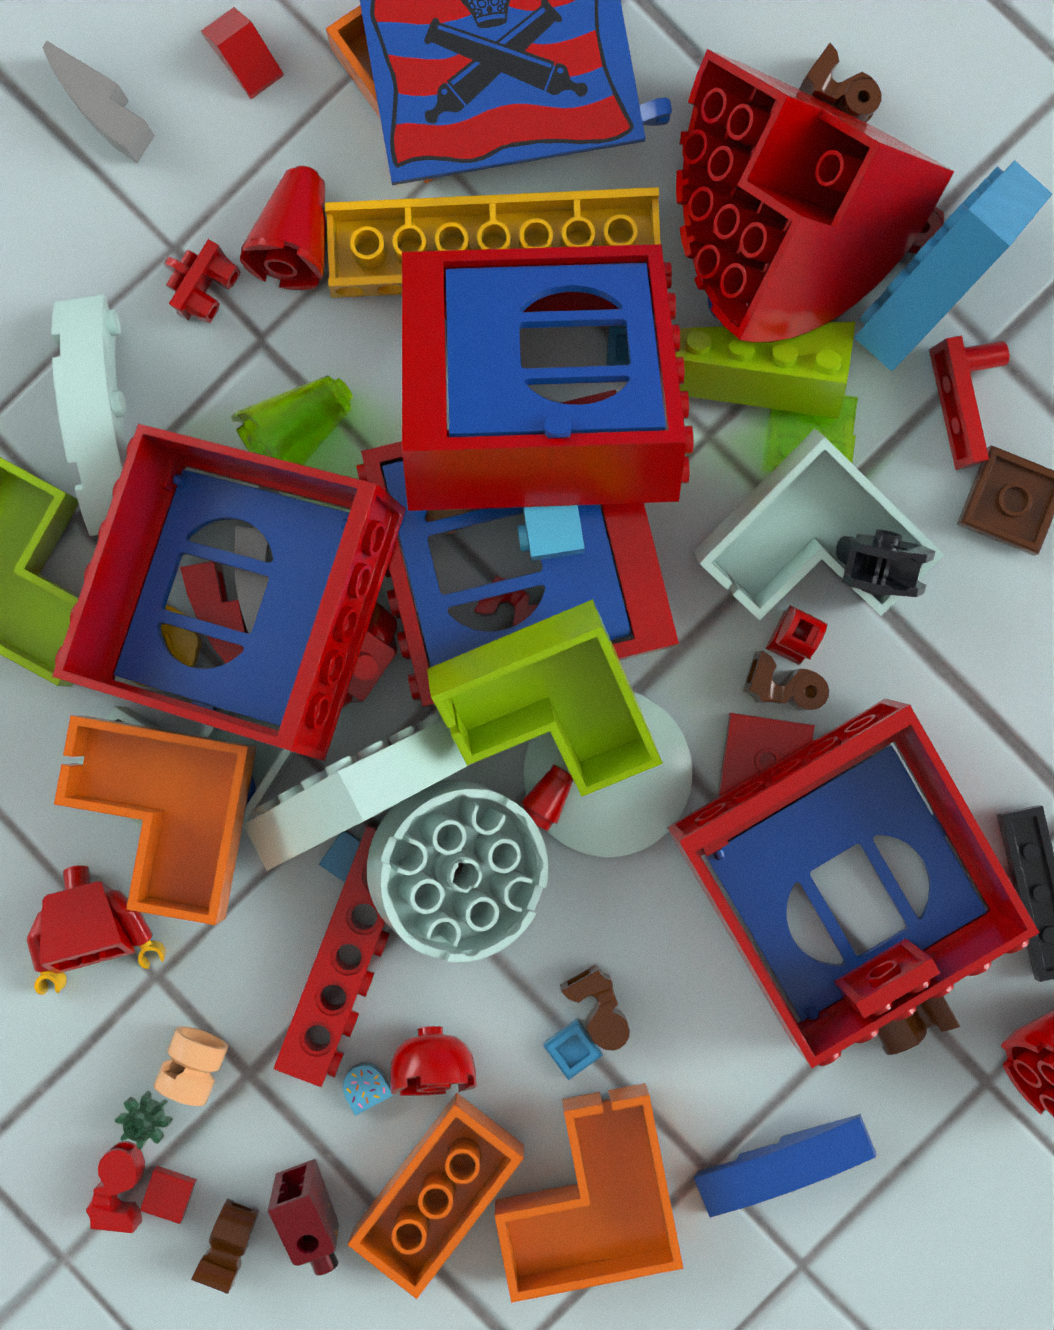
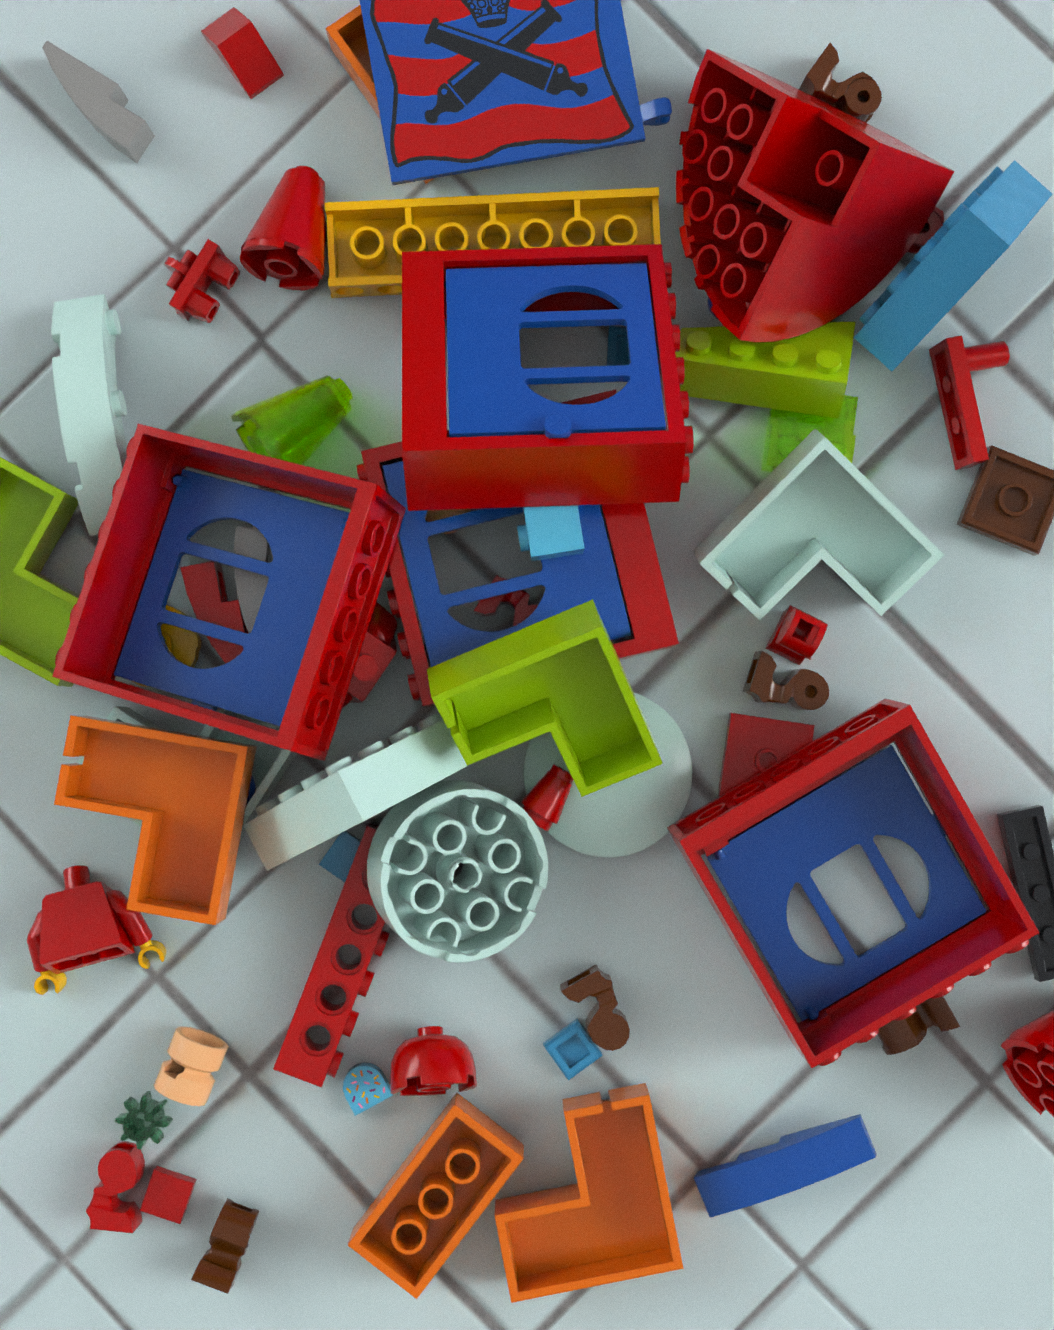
(305, 1217): dark red torso -> none
(883, 563): black hinge -> none
(886, 978): red plate -> none

